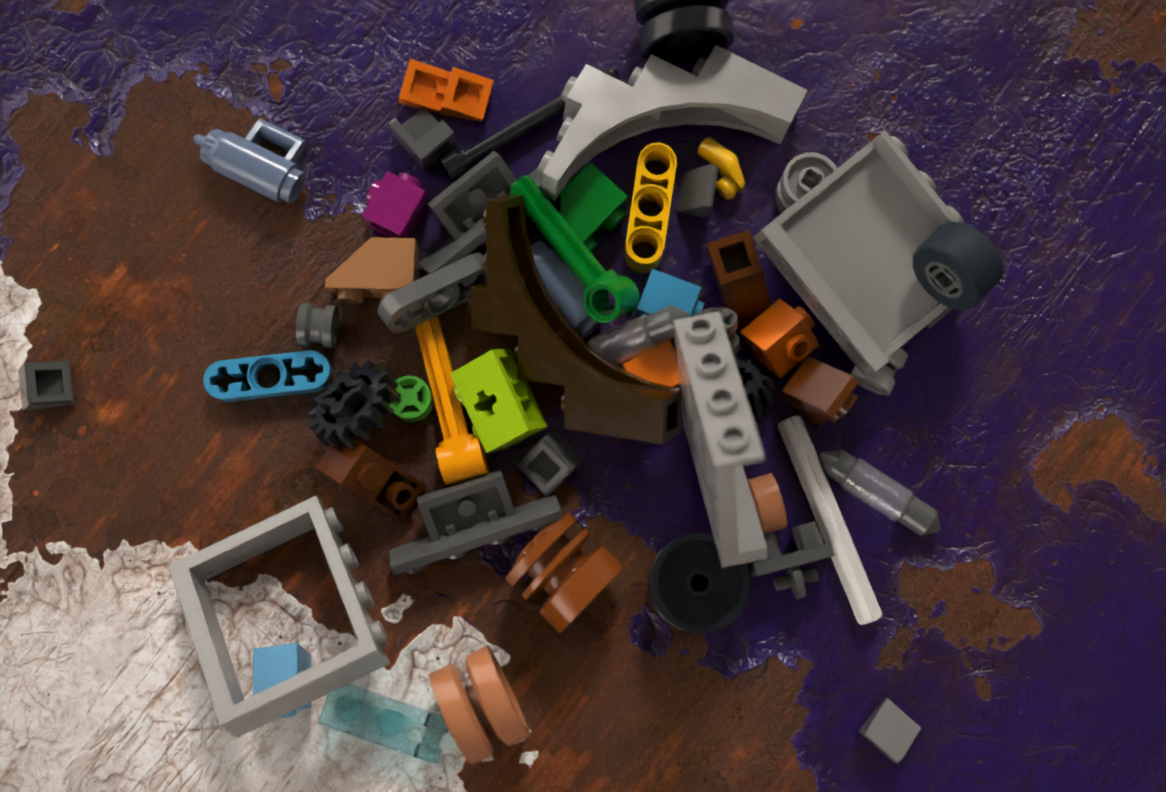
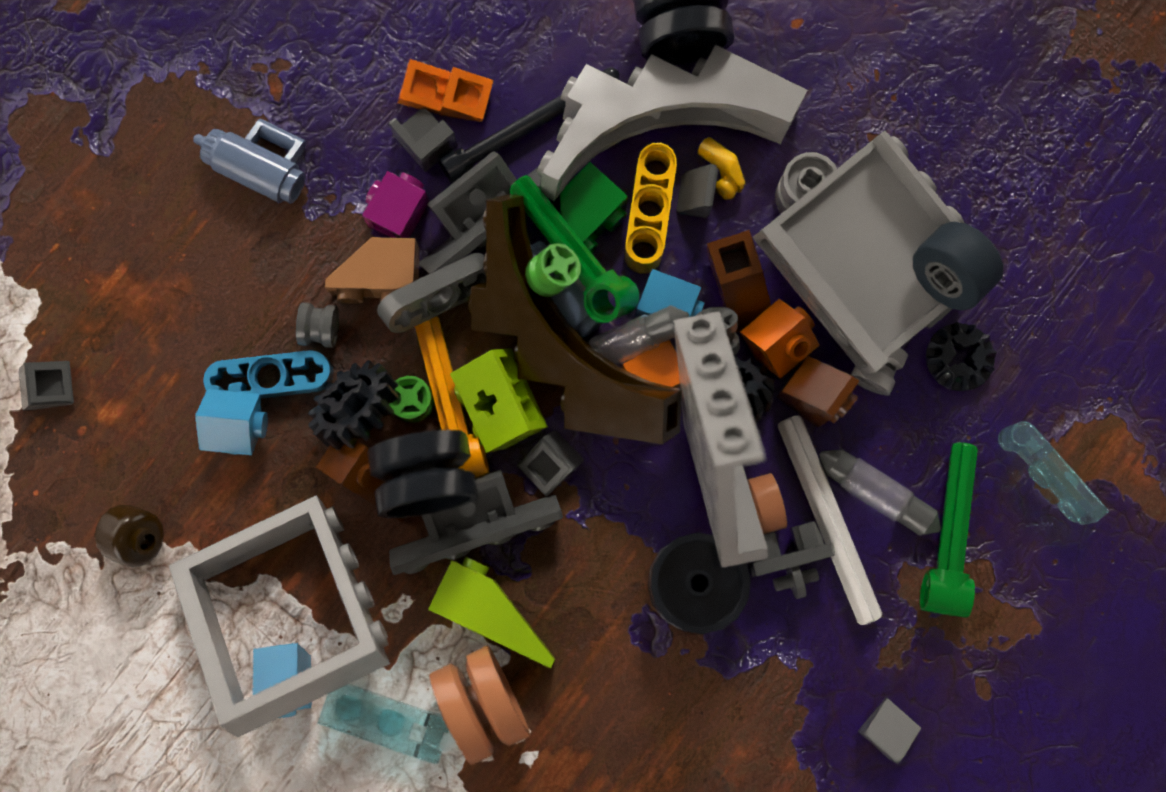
(129, 535): none -> dark brown head
(230, 422): none -> dark azure brick
(422, 473): none -> black wheel
(483, 607): none -> lime slope
(557, 260): none -> bright green wheel
(563, 571): dark orange wheel -> none
(947, 587): none -> green axle
(960, 376): none -> black gear
(1052, 472): none -> clear light blue plate

